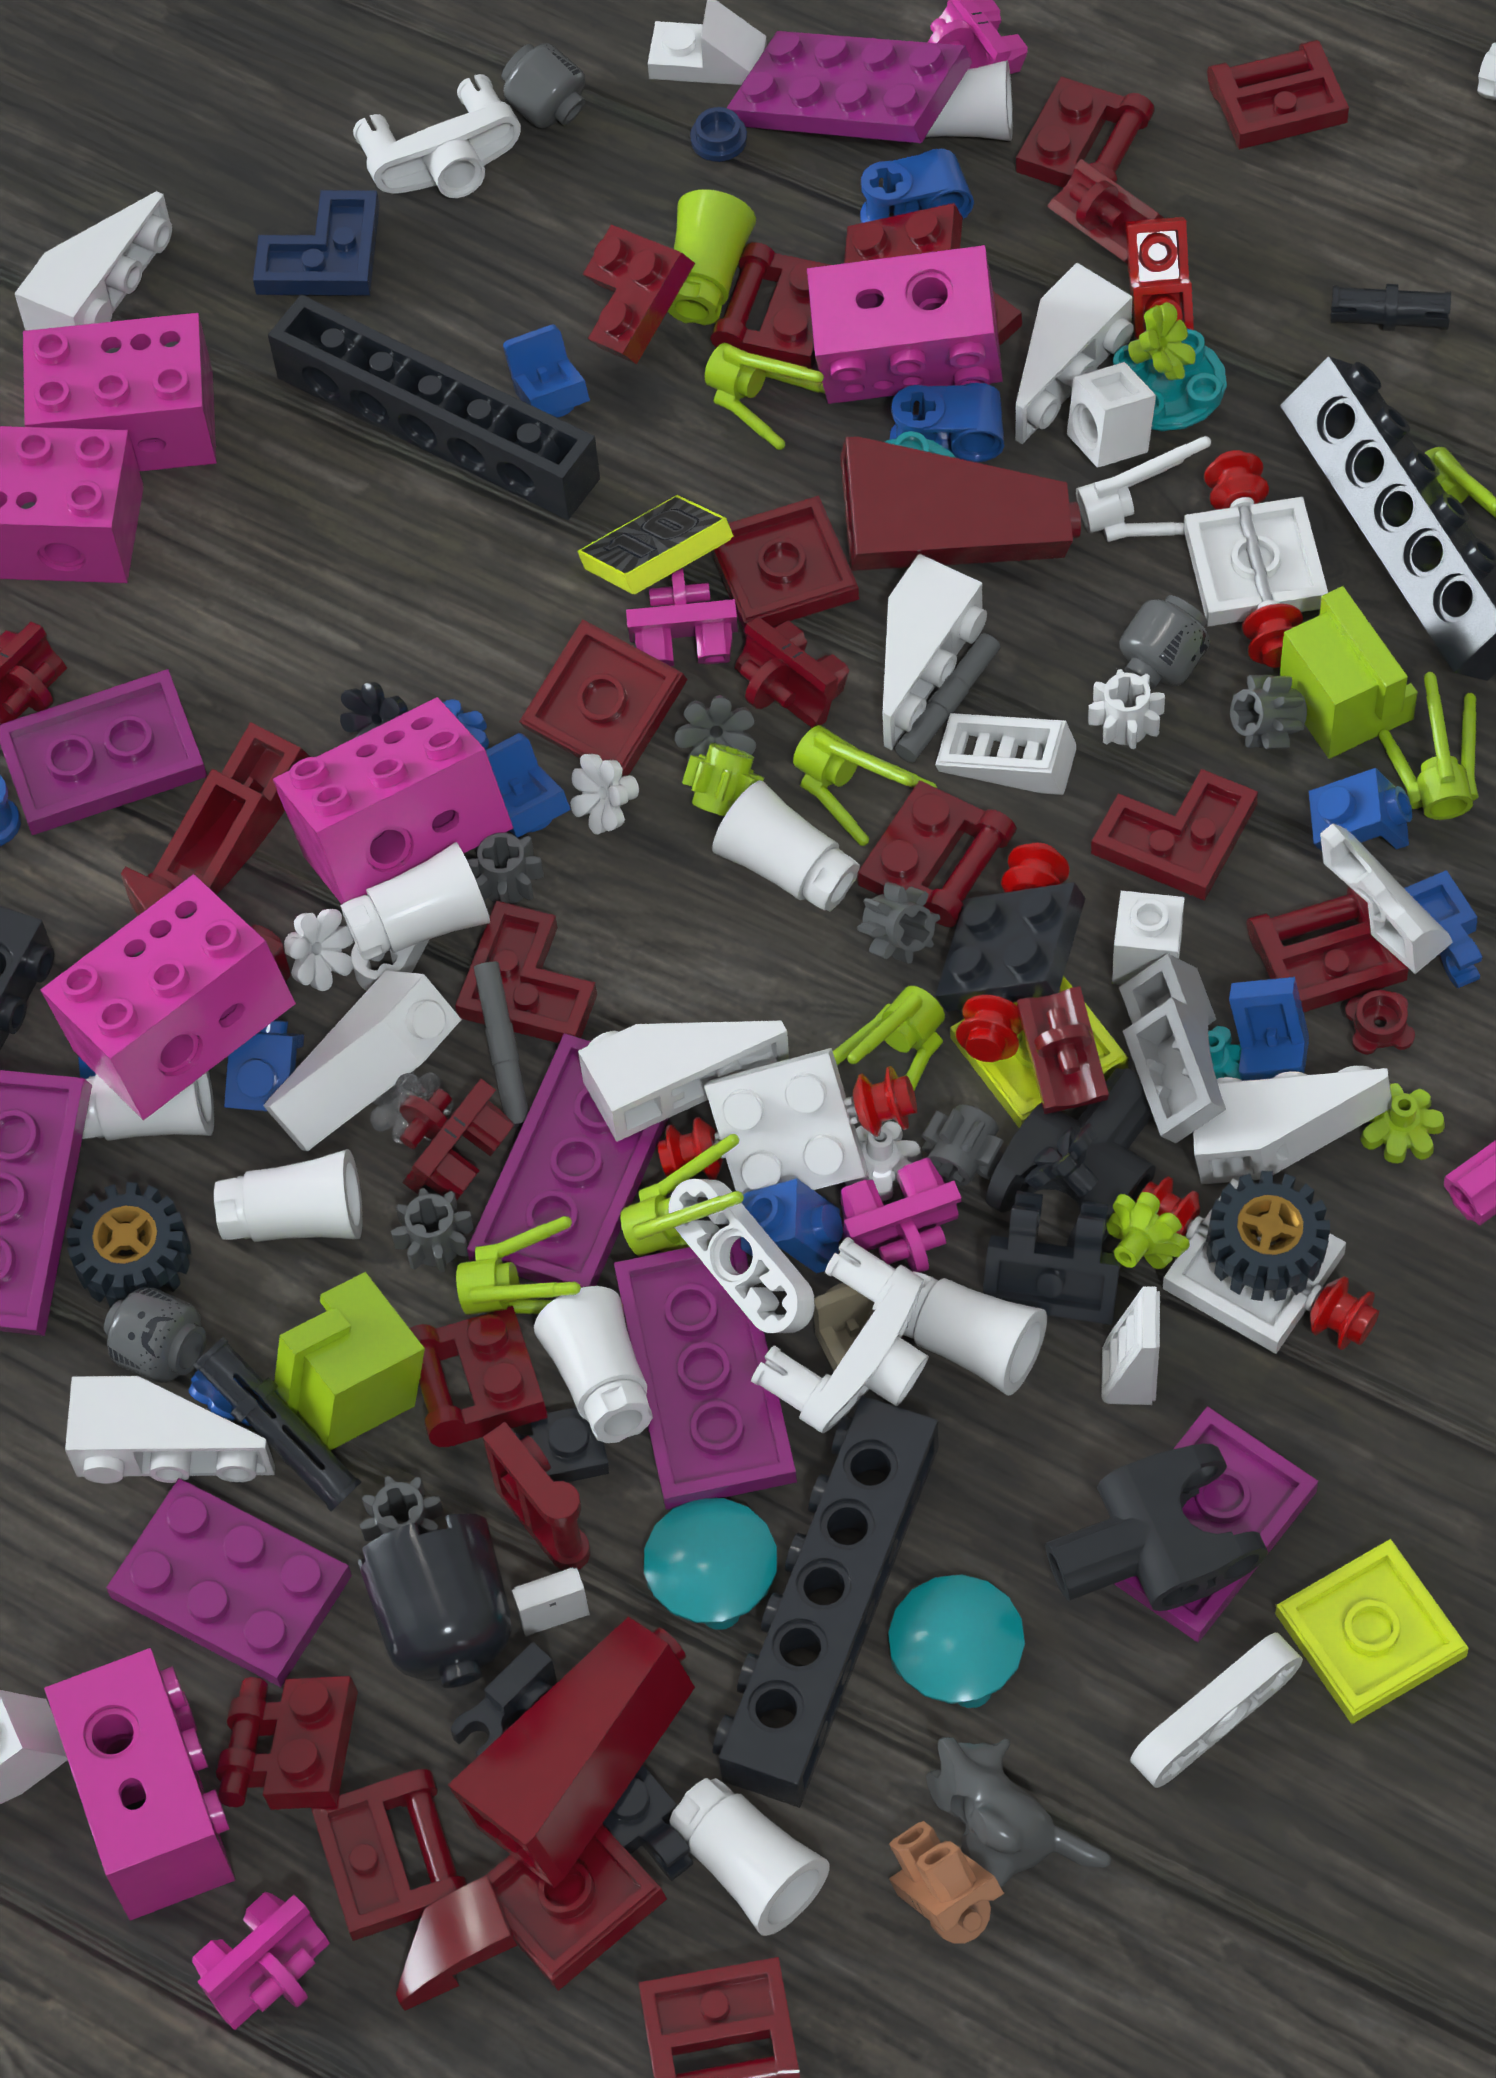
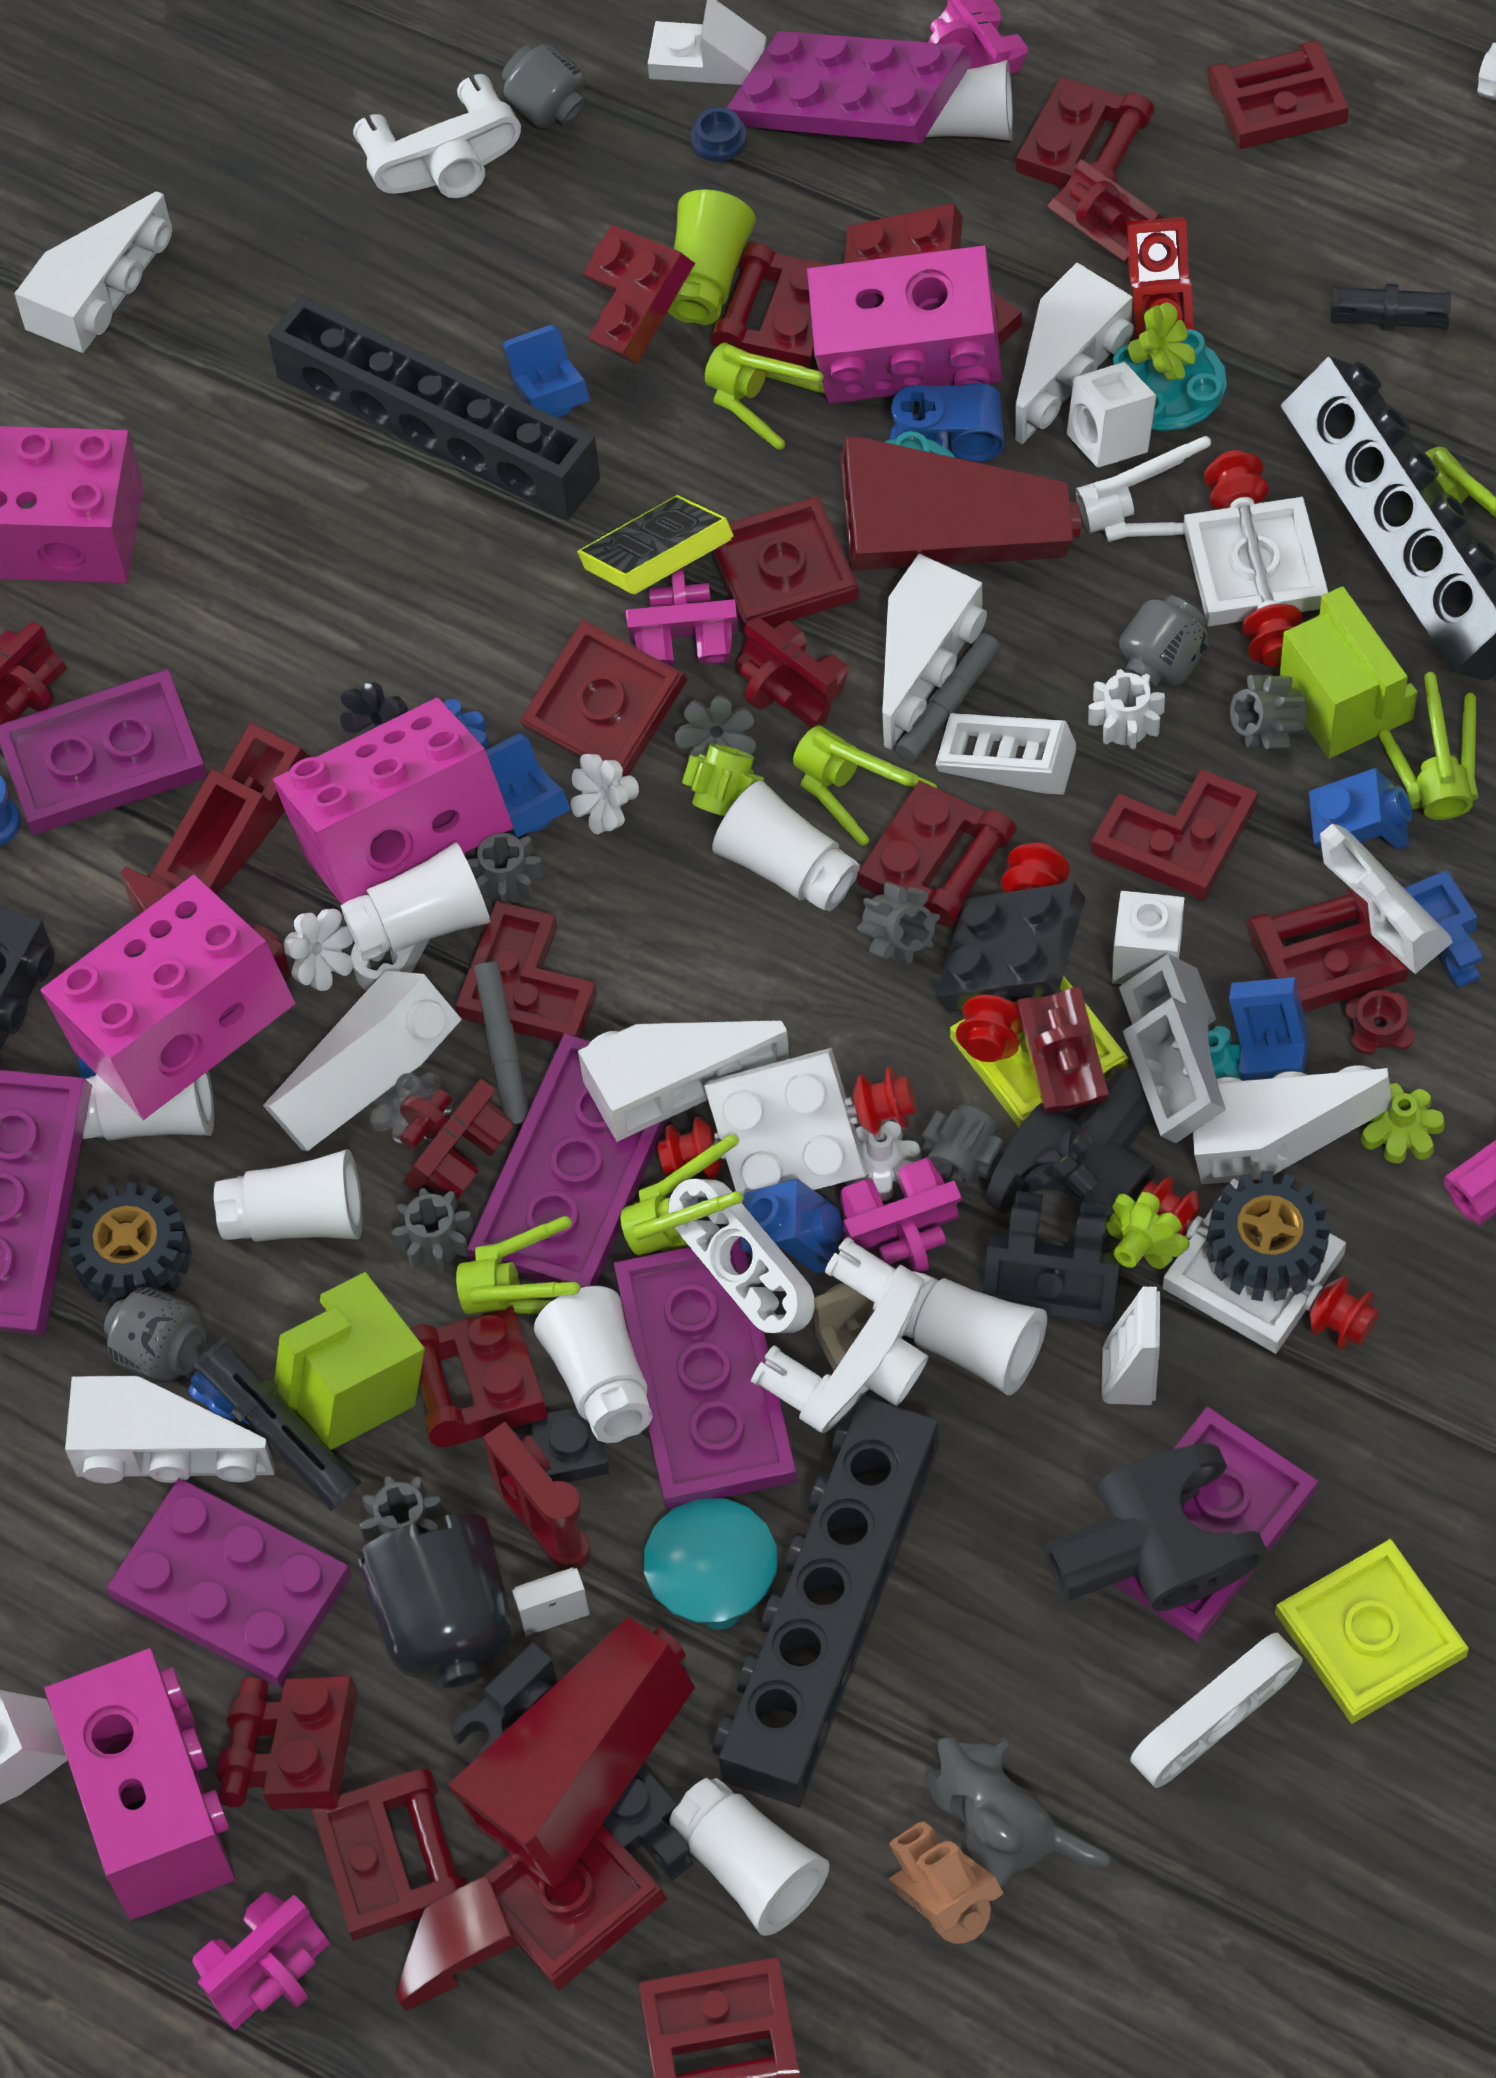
(129, 377): dark pink piece -> none
(261, 1066): blue bracket -> none
(332, 260): dark blue plate -> none
(903, 1025): lime plant -> none
(914, 185): blue piece -> none
(956, 1640): teal dish -> none

